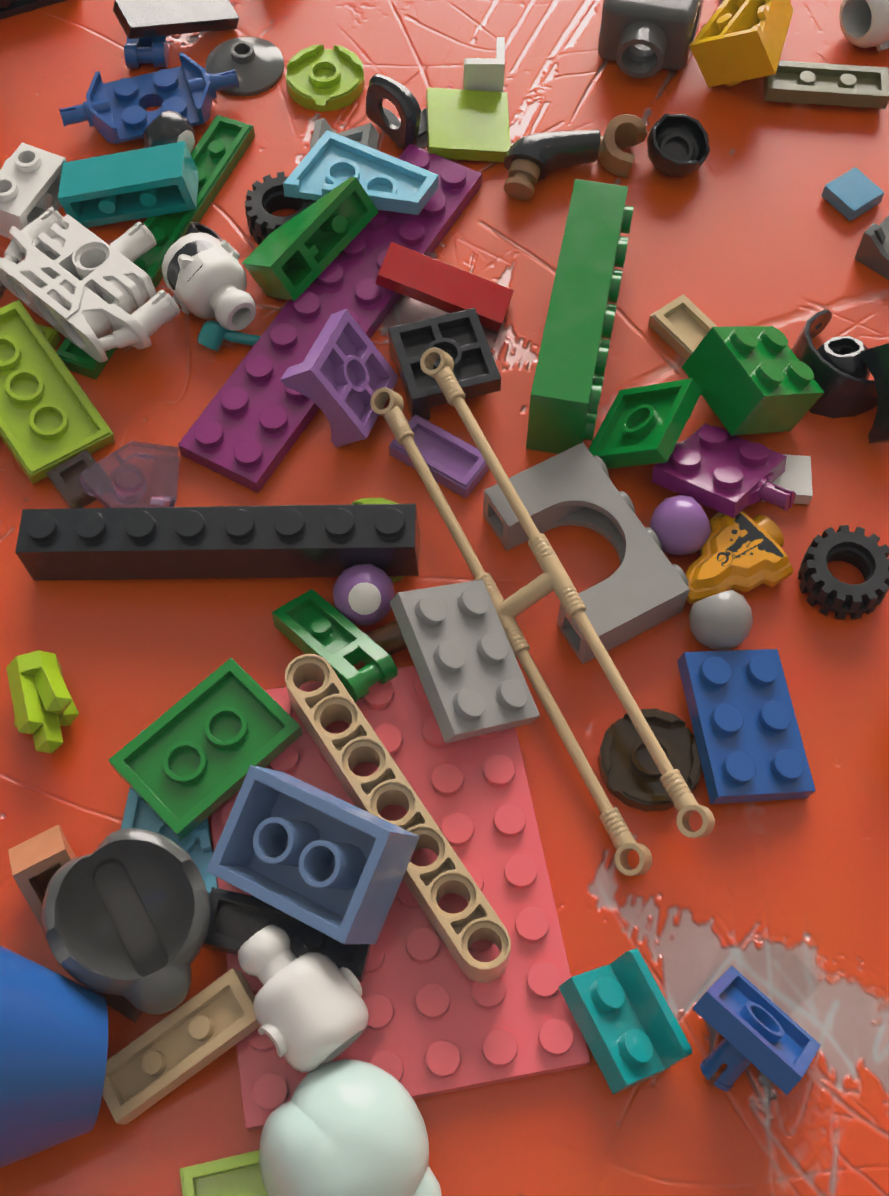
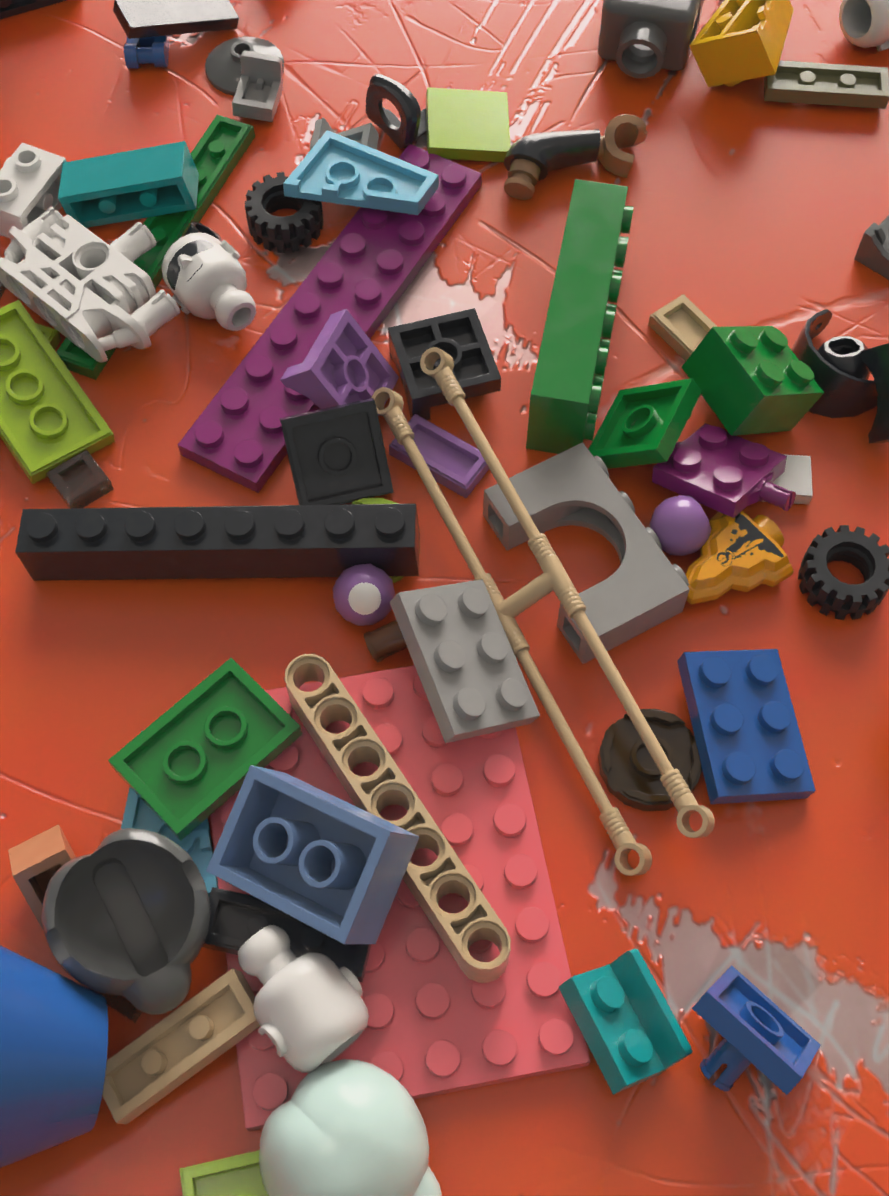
(40, 698): lime rock -> none
(120, 105): blue plate -> none
(134, 476): plate -> none
(168, 129): black piece -> none
(213, 334): teal hand -> none
(258, 86): none -> light grey bracket
(310, 241): green slope -> none
(325, 78): lime tile -> none
(326, 632): green plate -> none
(337, 454): none -> black tile
(443, 285): red tile -> none
(486, 73): white panel -> none
(677, 145): black hair -> none
(721, 620): light grey piece -> none
(852, 194): dark azure tile -> none

